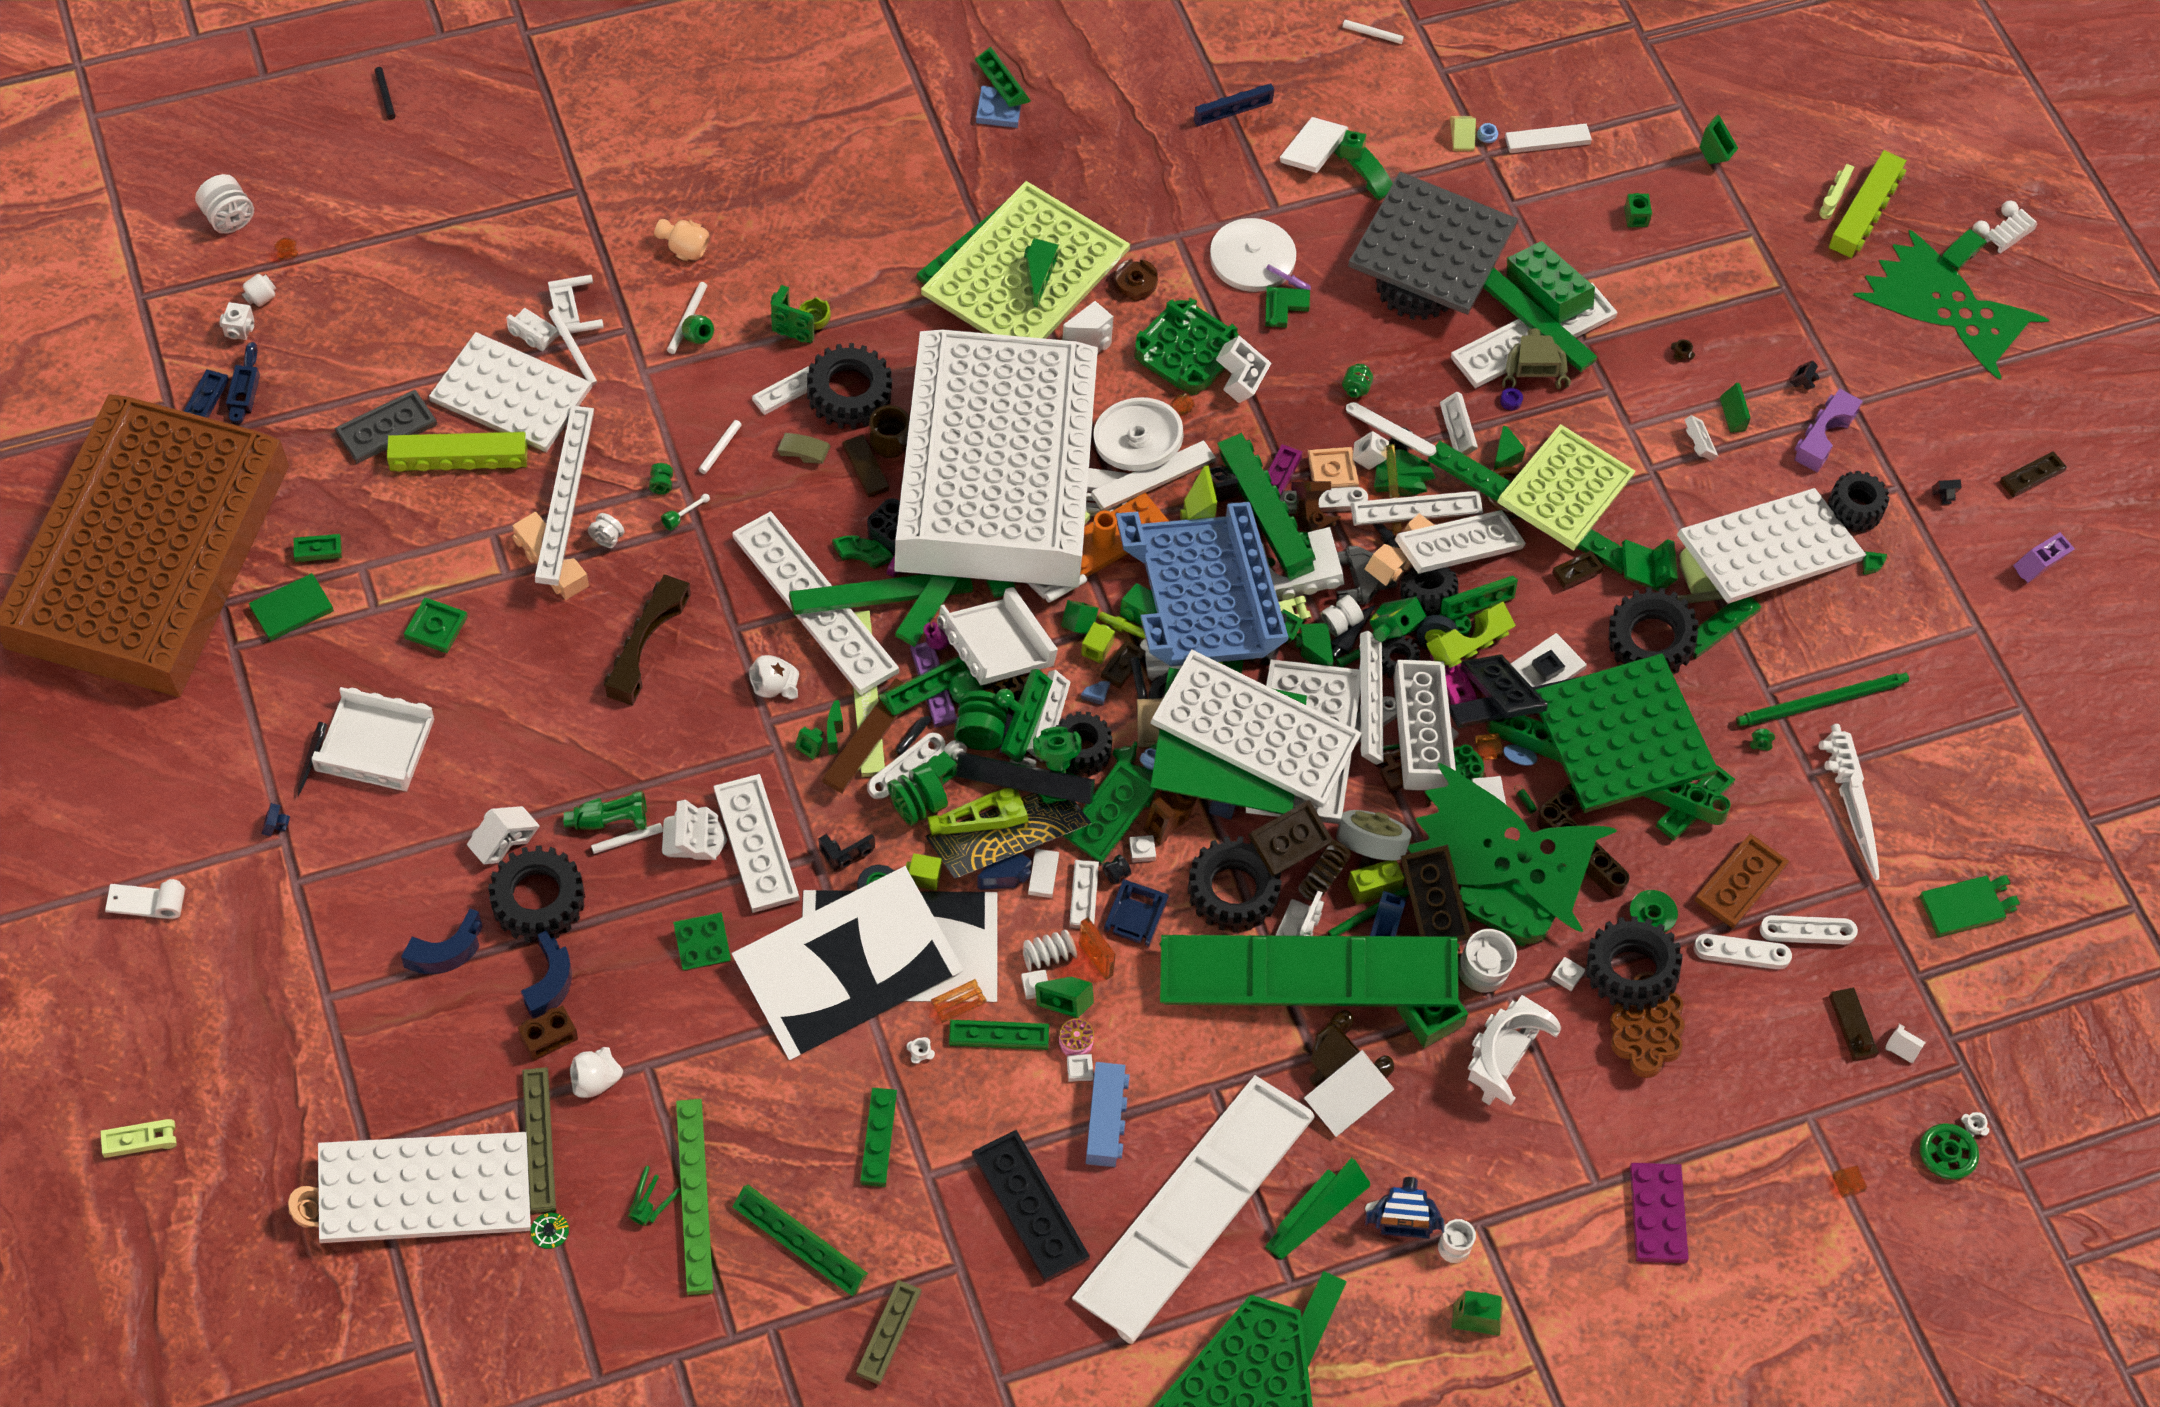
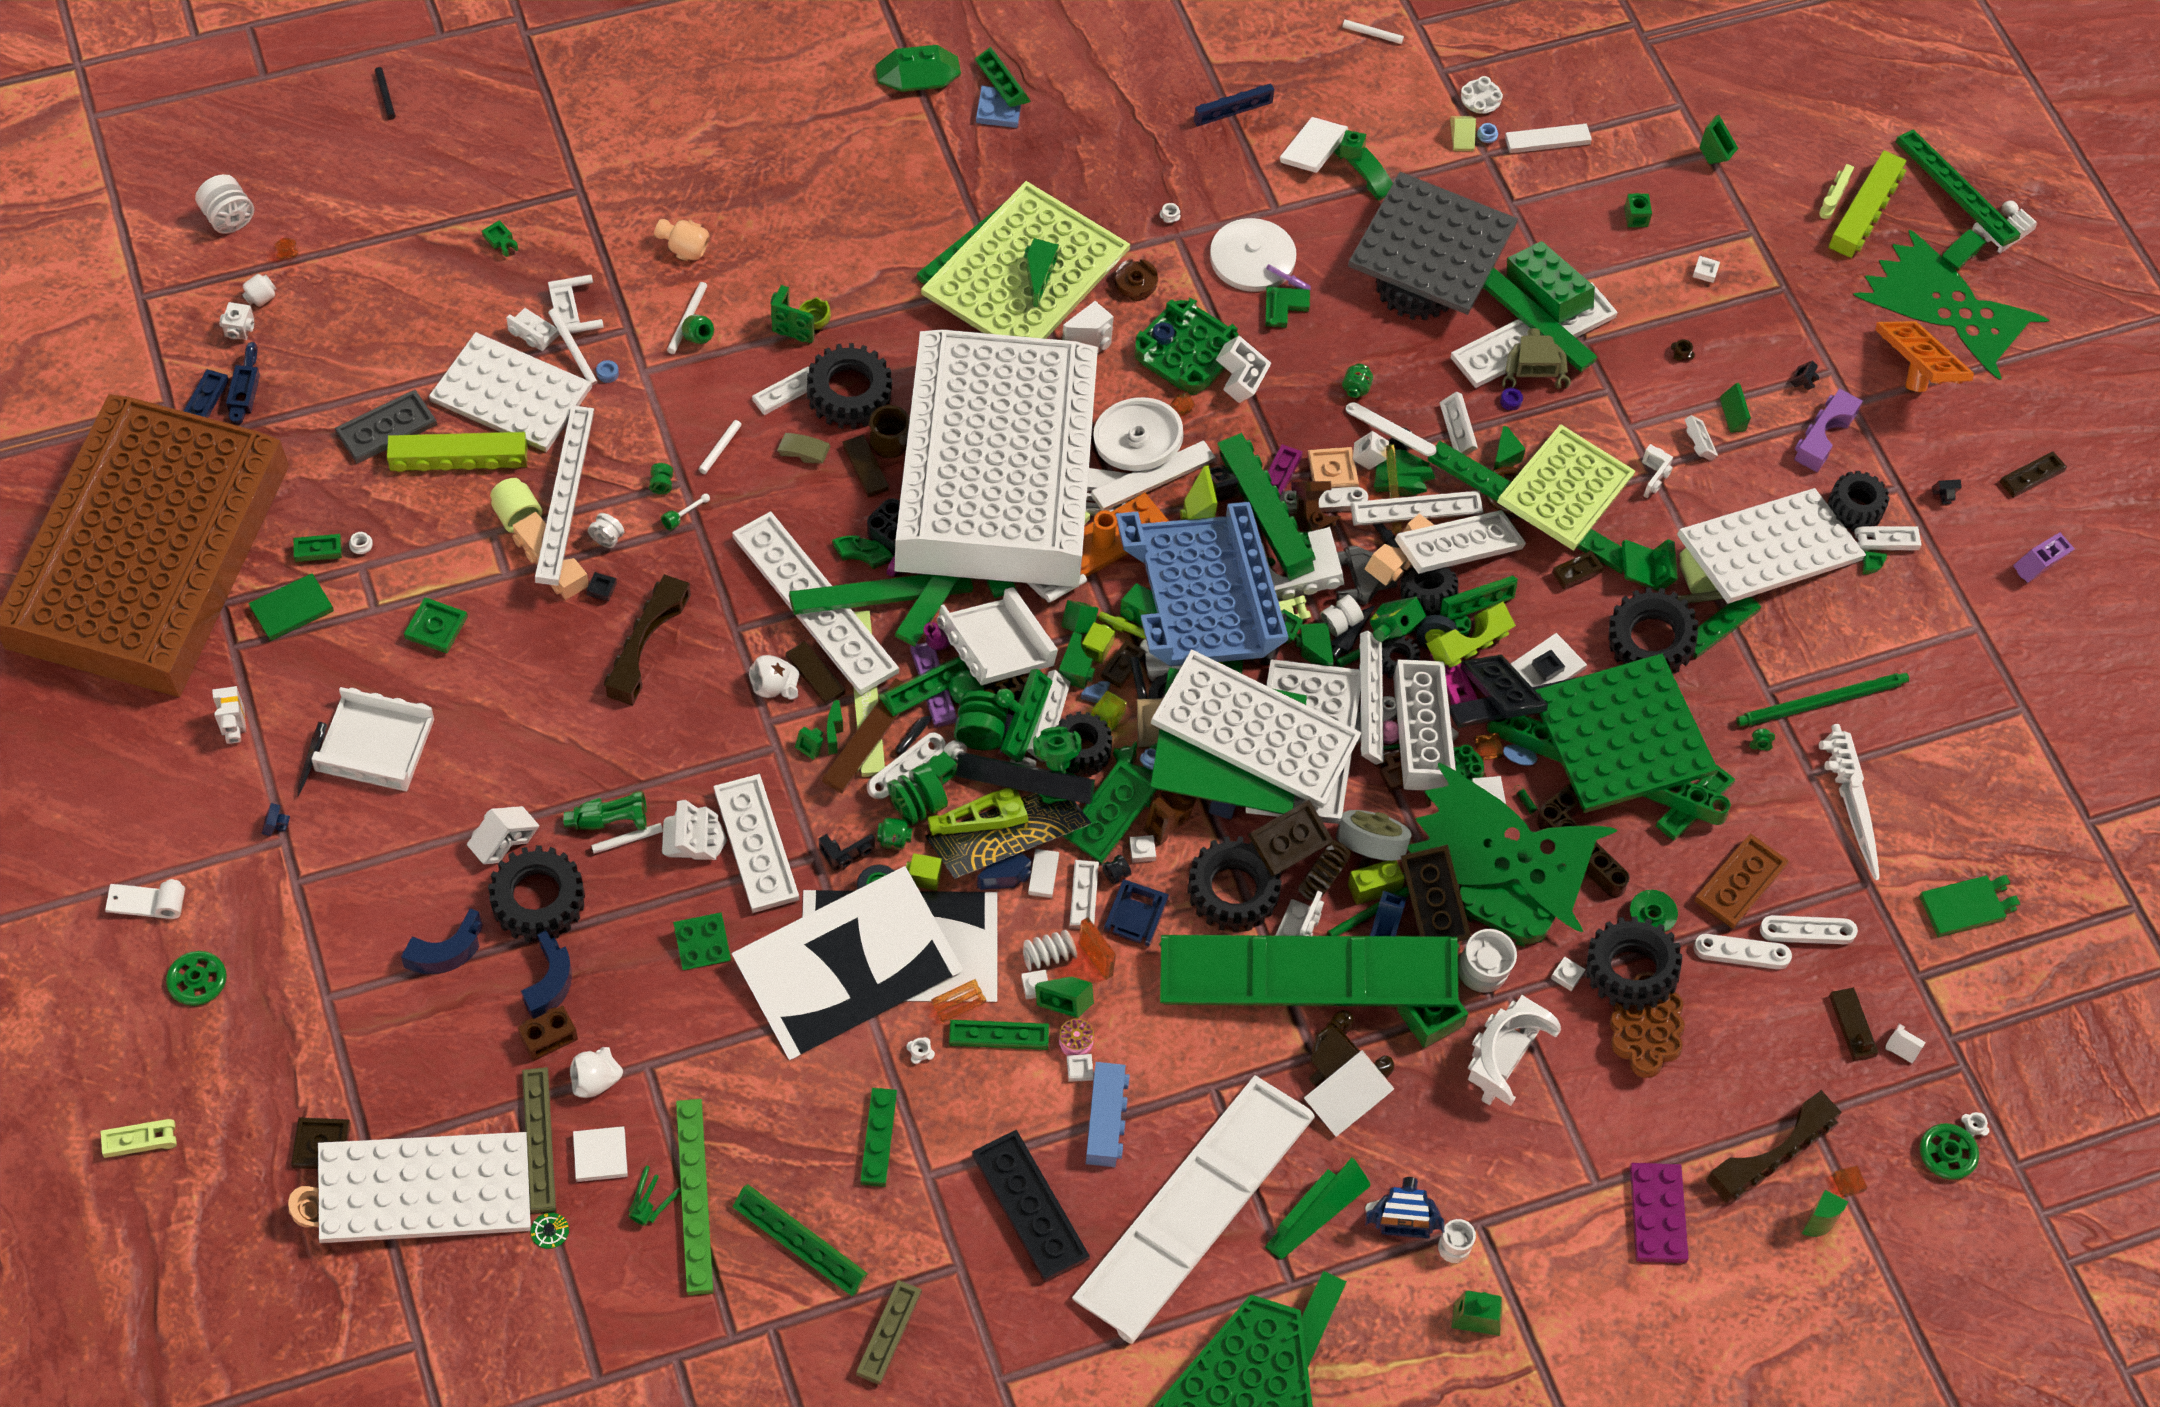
(191, 959): none -> green plate
(230, 713): none -> white hips
(314, 1131): none -> dark brown tile
(358, 538): none -> white plate
(500, 236): none -> green plate
(513, 502): none -> yellowish green piece
(600, 1154): none -> white tile
(601, 586): none -> black plate
(607, 371): none -> medium blue tile
(815, 673): none -> dark brown tile
(894, 833): none -> green head
(918, 68): none -> green wedge
(1075, 663): none -> green arch
(1110, 709): none -> clear neon green brick
(1163, 333): none -> dark blue tile
(1173, 210): none -> white plate
(1390, 732): none -> bright pink plate
(1481, 95): none -> white dish
(1659, 461): none -> white bracket
(1706, 269): none -> white plate
(1737, 1174): none -> dark brown arch
(1824, 1214): none -> green brick
(1888, 538): none -> white plate
(1926, 355): none -> orange plate
(1958, 188): none -> green tile

